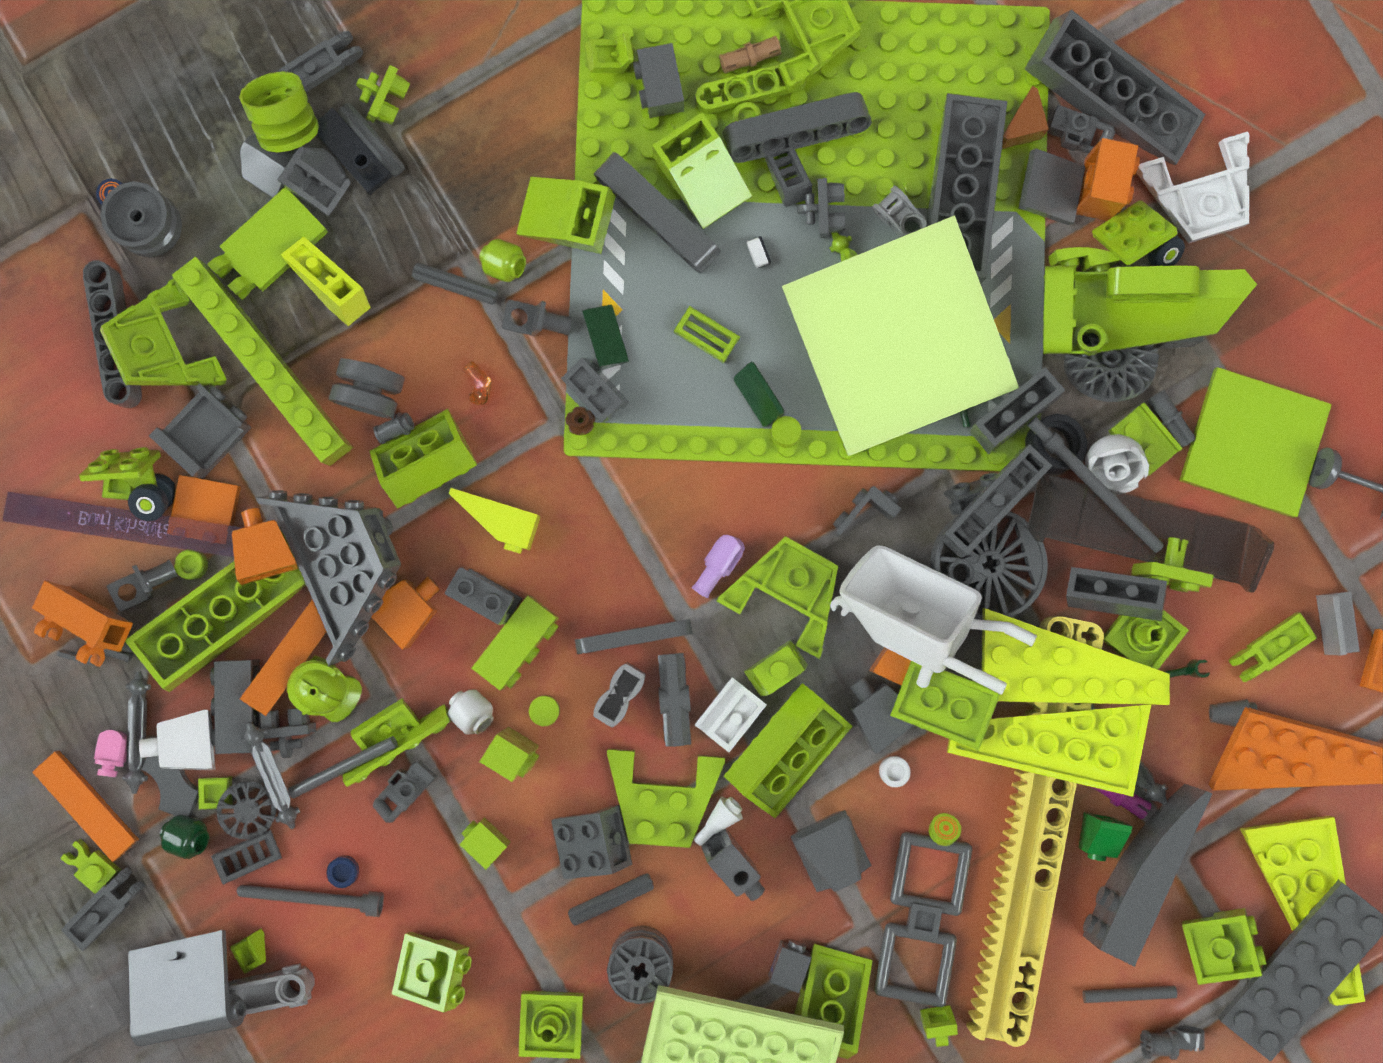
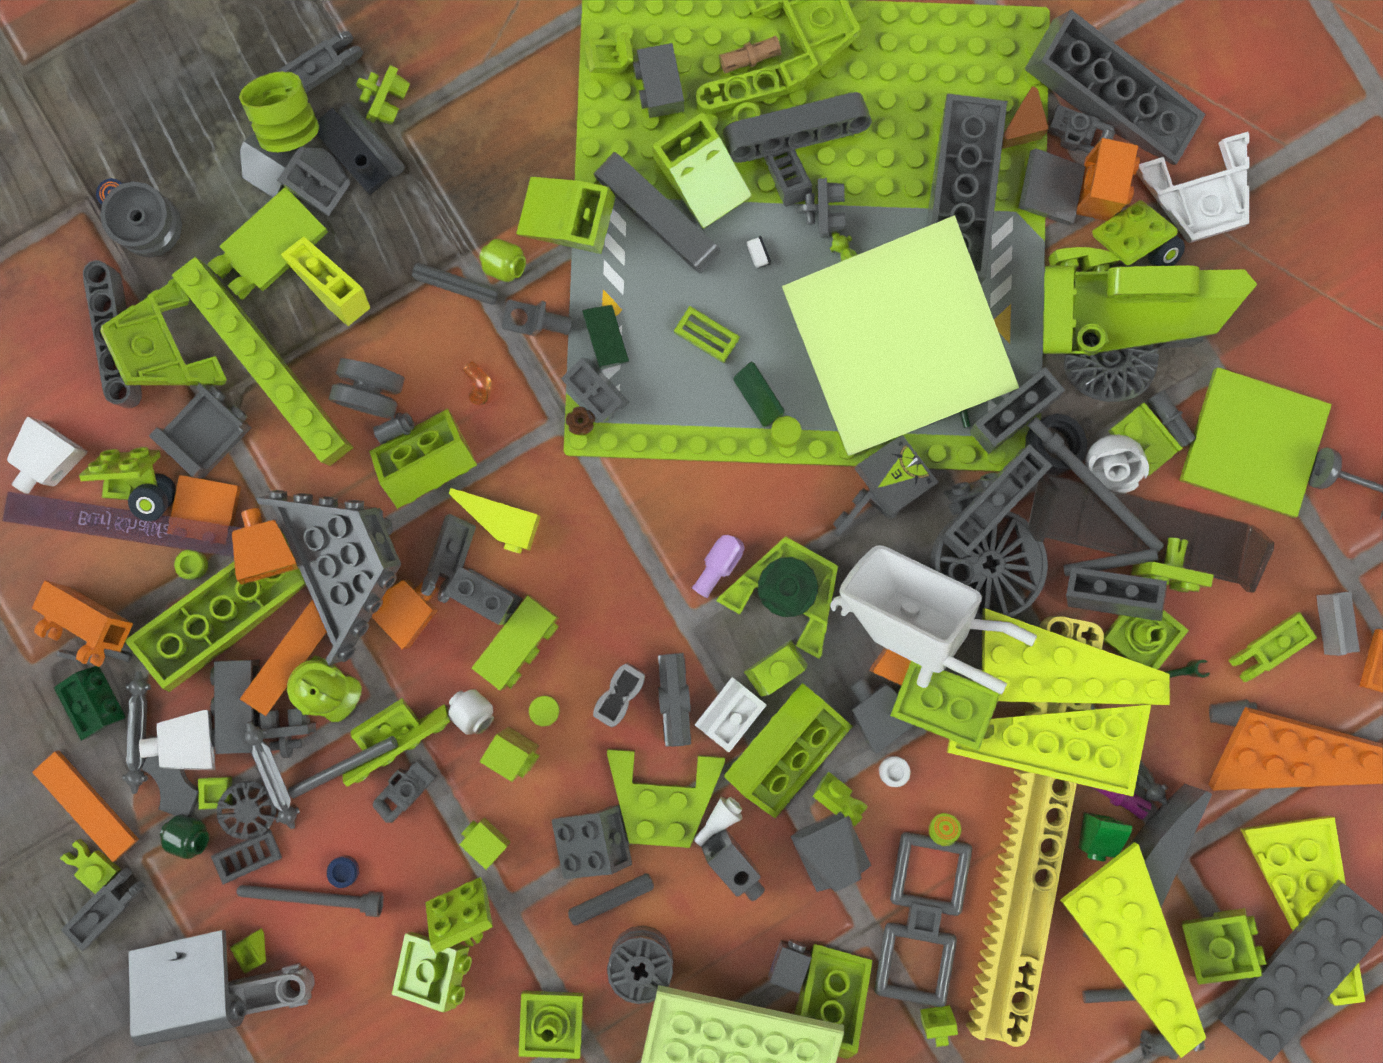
(42, 455): none -> white torso
(89, 702): none -> dark green bracket
(110, 752): bright pink arm -> none
(143, 583): dark grey bracket -> none
(448, 554): none -> dark grey hinge
(459, 916): none -> lime plate
(633, 636): dark grey beam -> none
(787, 587): none -> dark green tile
(837, 798): none -> lime plate
(896, 475): none -> dark grey tile
(899, 213): light grey piece -> none
(1115, 561): none -> dark grey bar
(1130, 932): none -> neon yellow wing

